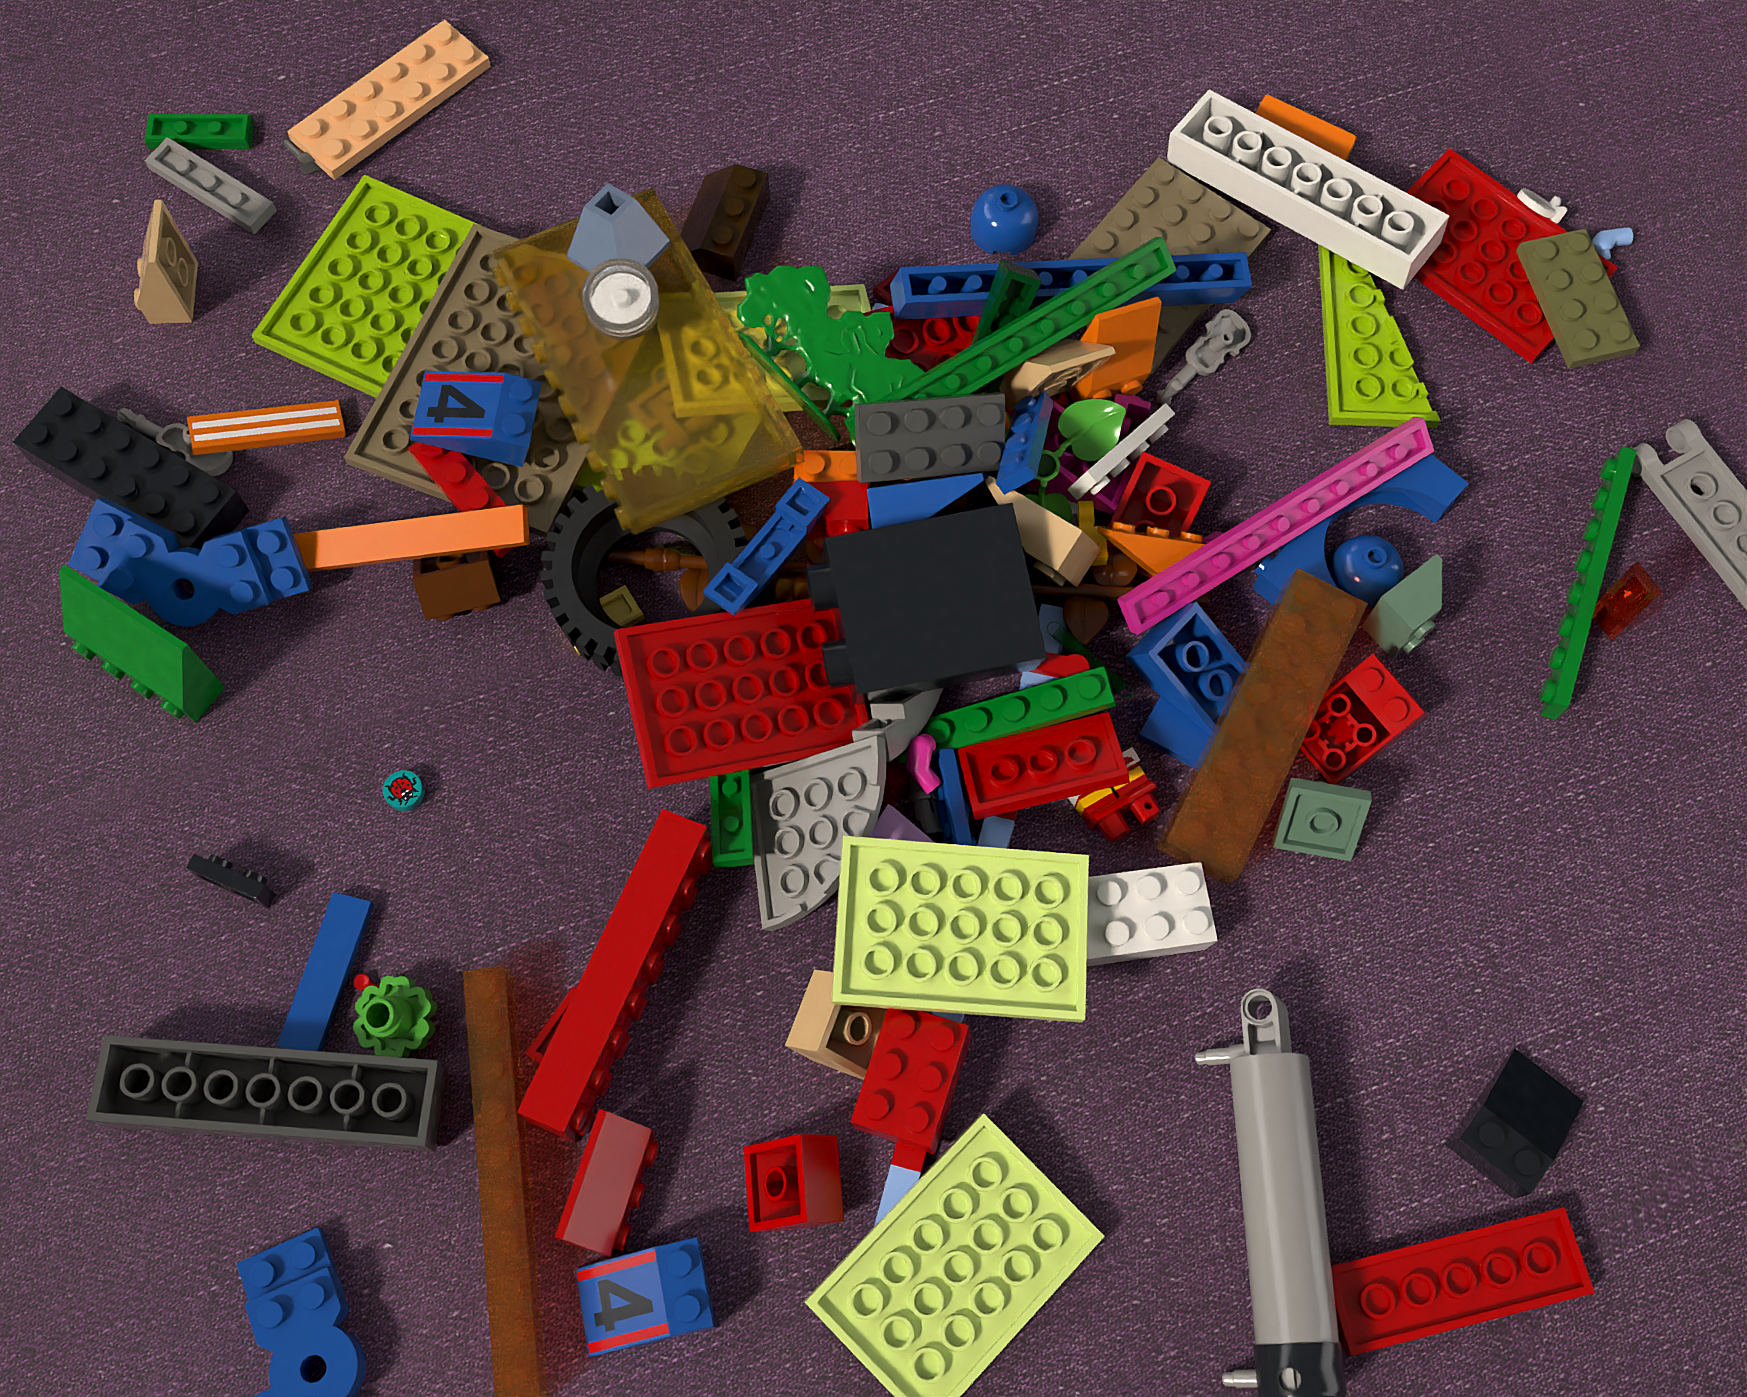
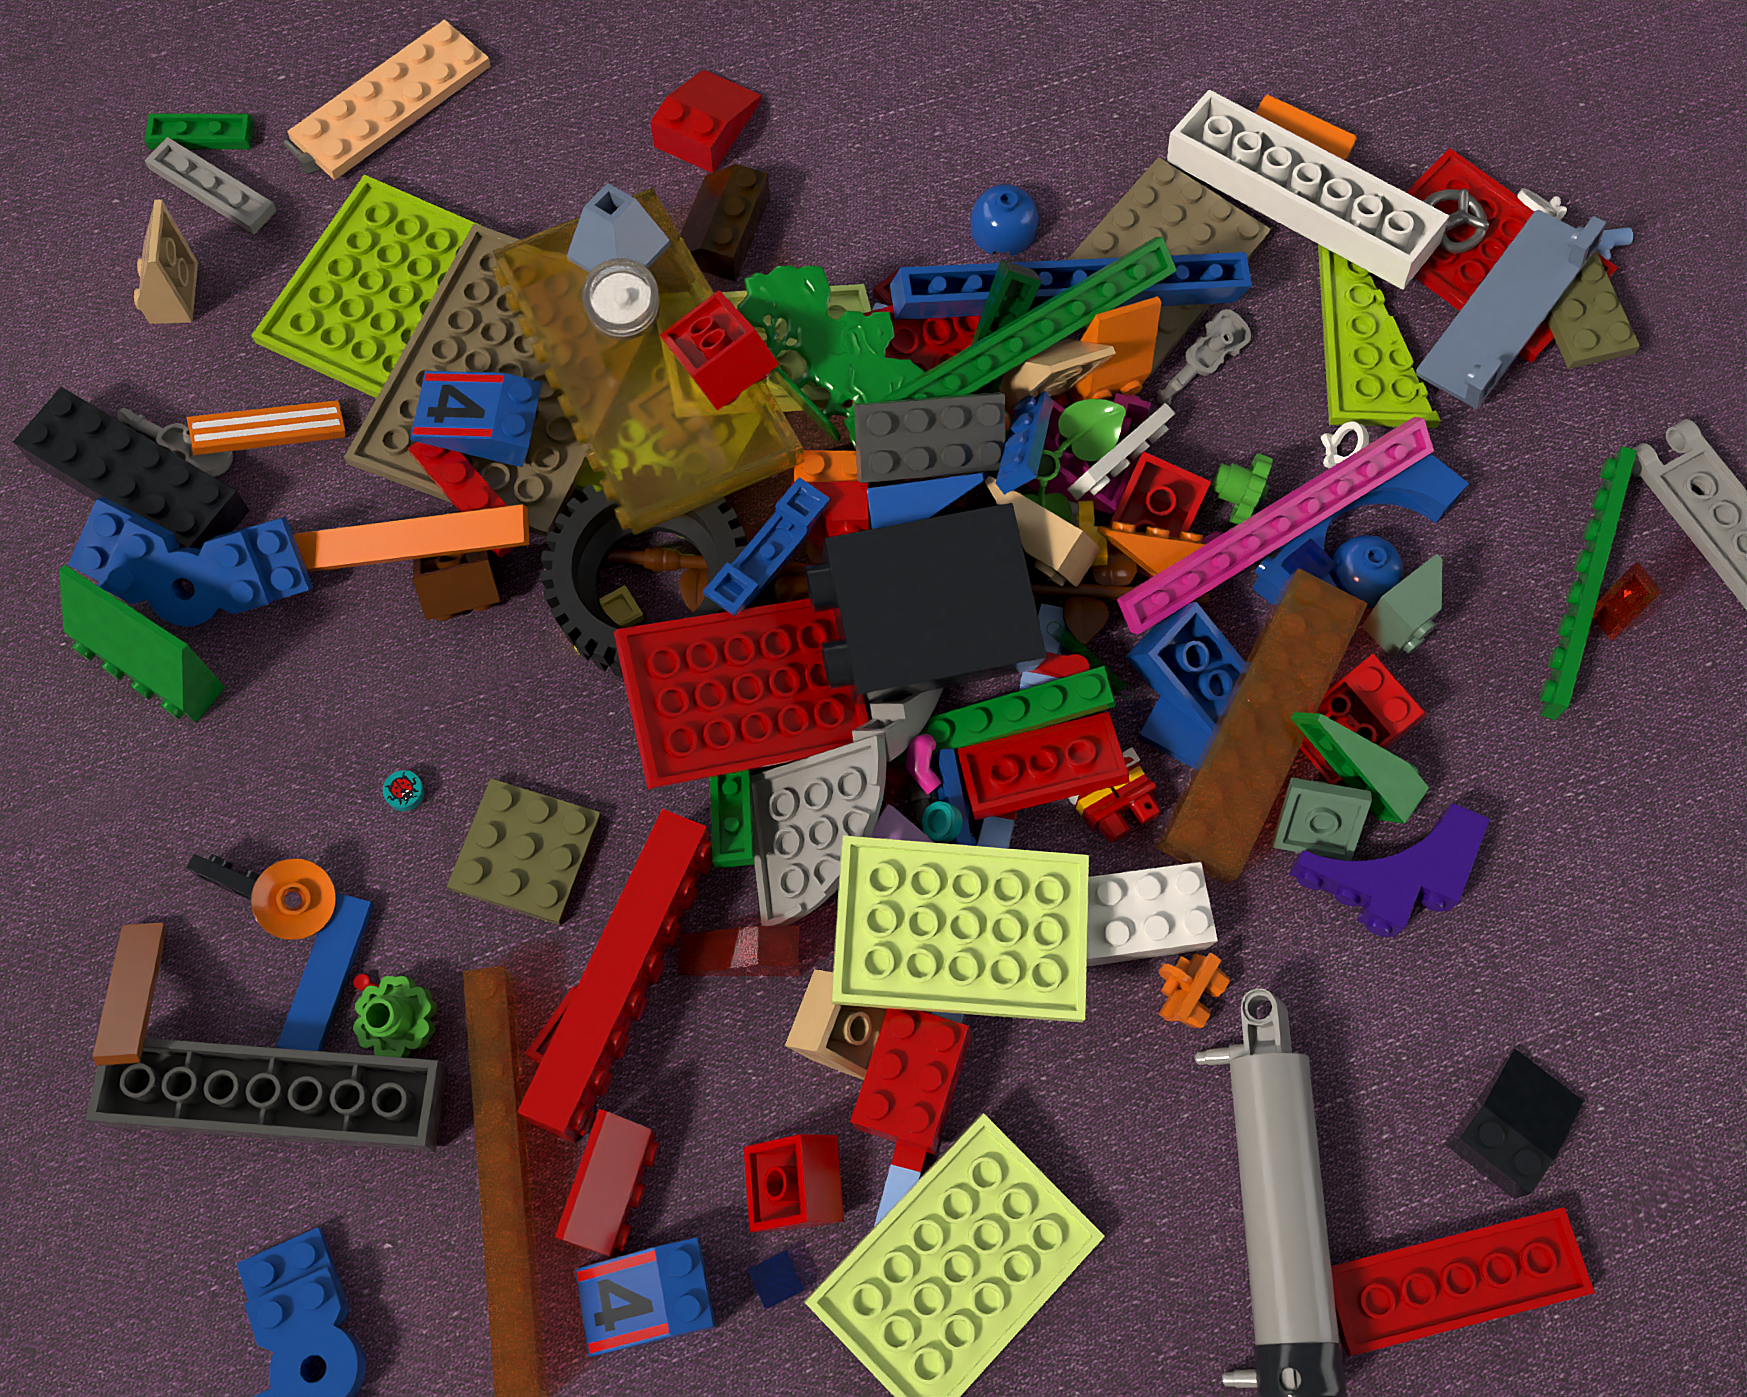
(130, 994): none -> dark orange tile
(297, 877): none -> orange dish
(525, 851): none -> olive plate
(703, 119): none -> red slope
(719, 350): none -> red slope
(741, 952): none -> clear red slope
(776, 1280): none -> clear blue tile
(942, 821): none -> teal tile
(1185, 986): none -> orange hips
(1243, 486): none -> bright green plant
(1310, 559): none -> clear blue tile
(1332, 441): none -> white piece
(1366, 766): none -> green slope
(1388, 886): none -> dark purple arch
(1461, 217): none -> flat silver piece
(1509, 306): none -> sand blue bracket

